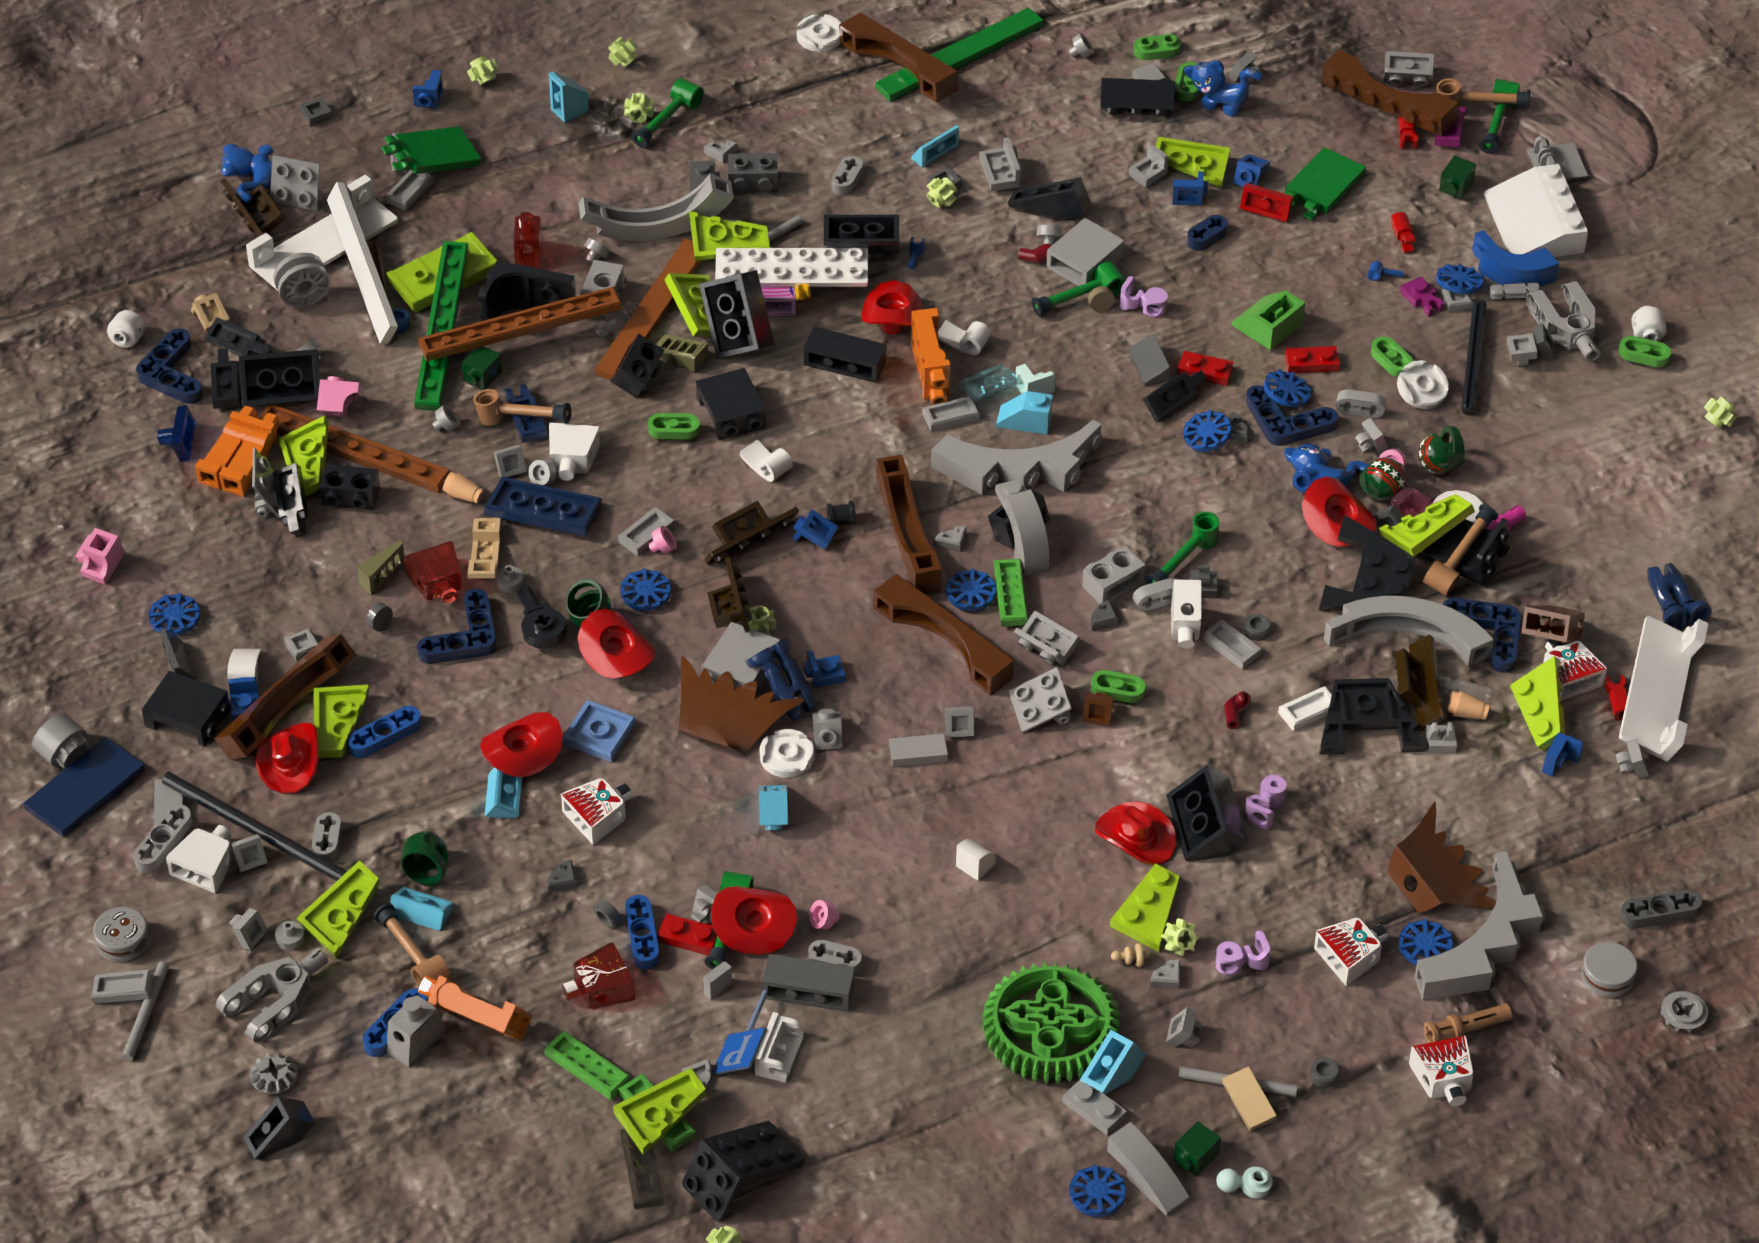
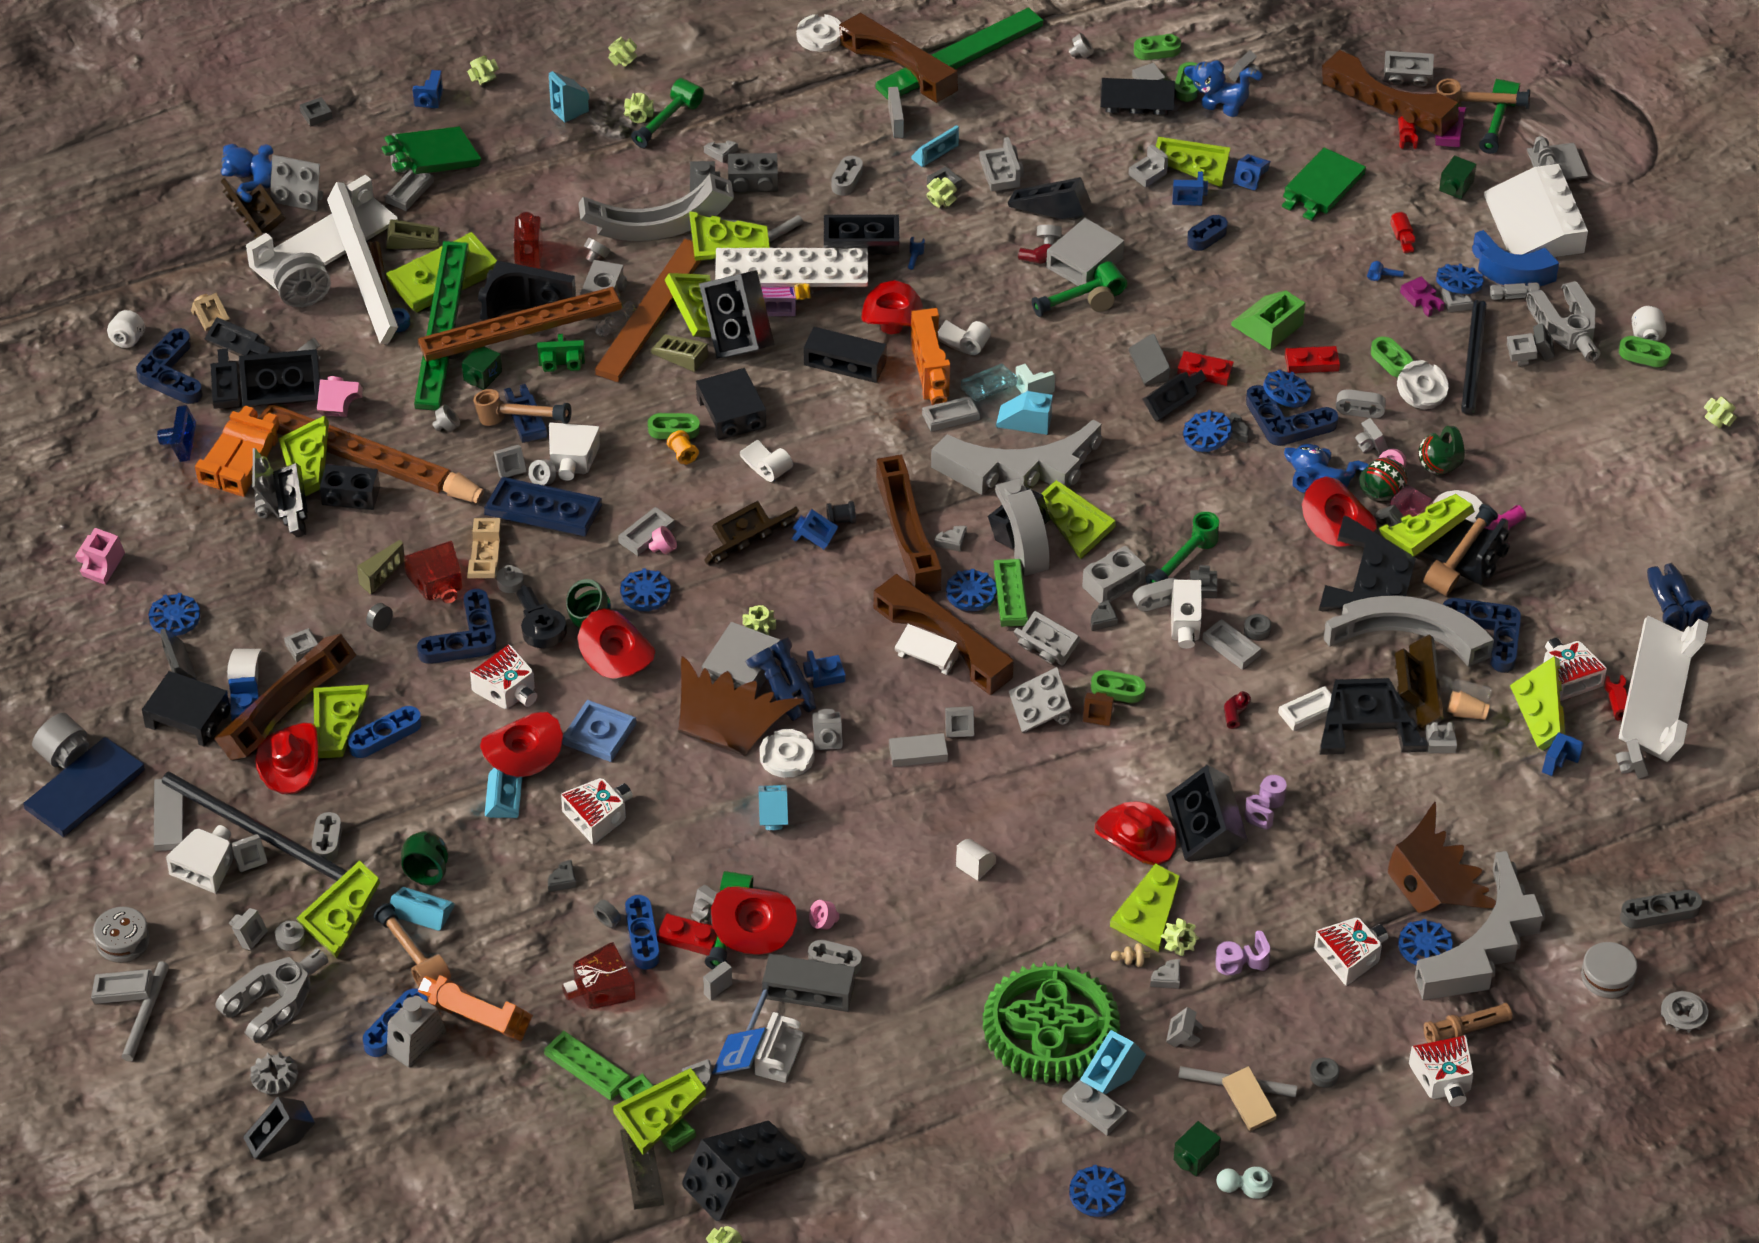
(162, 827): light grey beam -> none
(411, 235): none -> olive slope
(504, 679): none -> torso
(561, 353): none -> green hips
(637, 366): black brick -> none
(683, 448): none -> light orange bush
(730, 602): dark brown bracket -> none
(895, 112): none -> light grey tile
(928, 648): none -> white hinge
(1076, 518): none -> lime wing
(1147, 1168): light grey slope -> none
(1153, 301): lavender leg -> none
(1266, 202): red plate -> none
(1561, 622): reddish brown torso -> none

